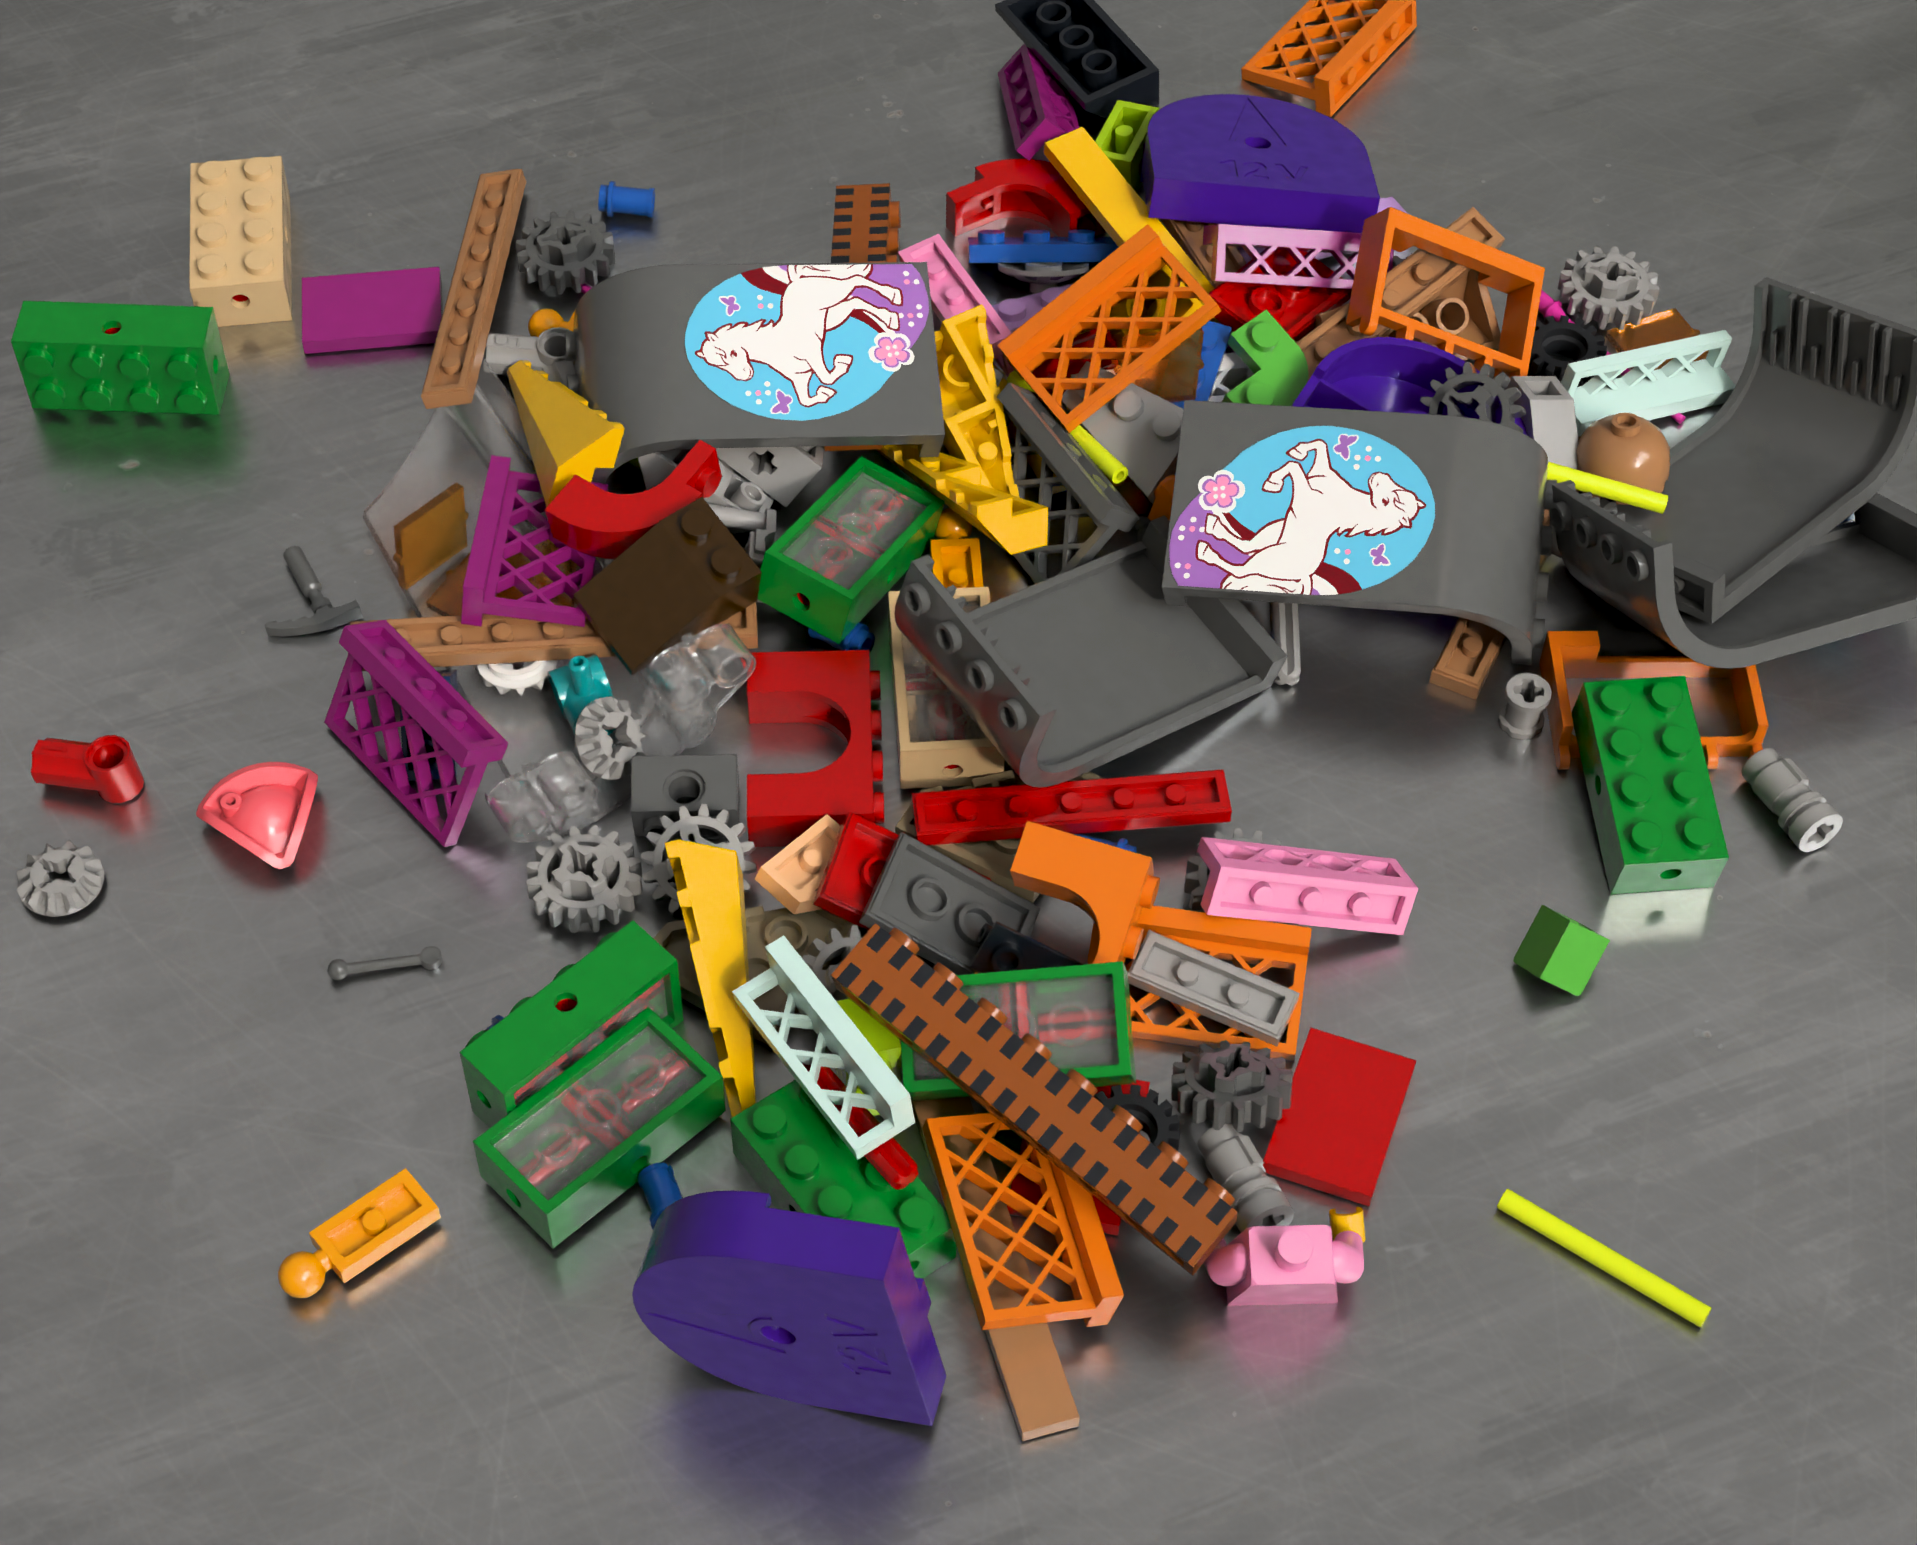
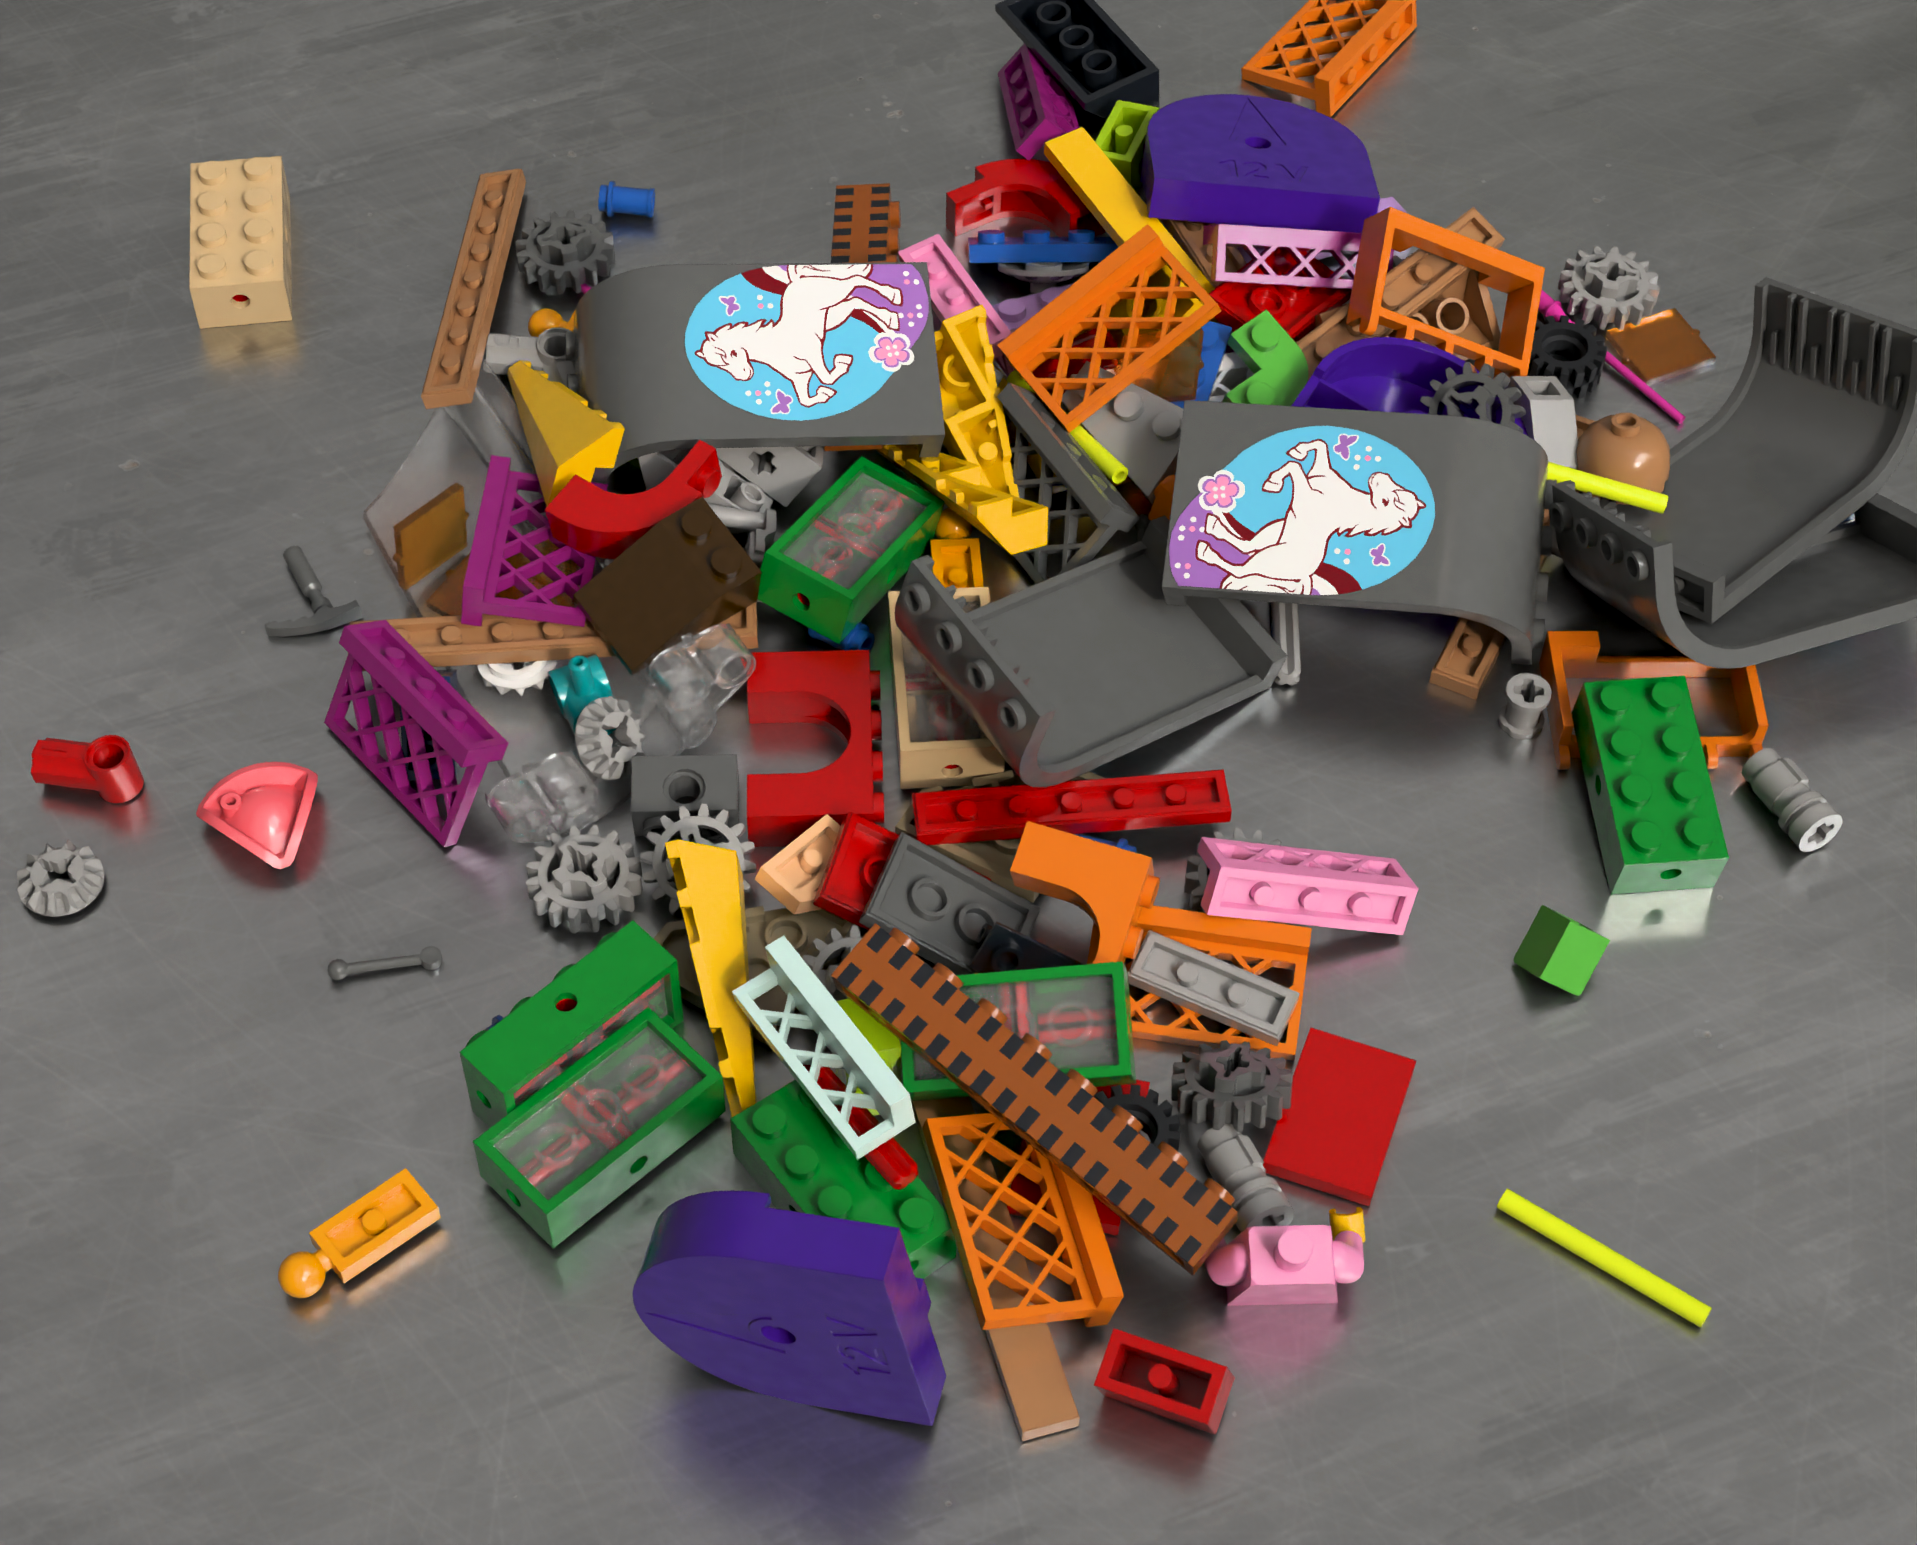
(121, 357): green brick -> none
(371, 310): magenta tile -> none
(659, 1188): blue pin -> none
(1164, 1381): none -> red brick
(1649, 392): light aqua fence -> none

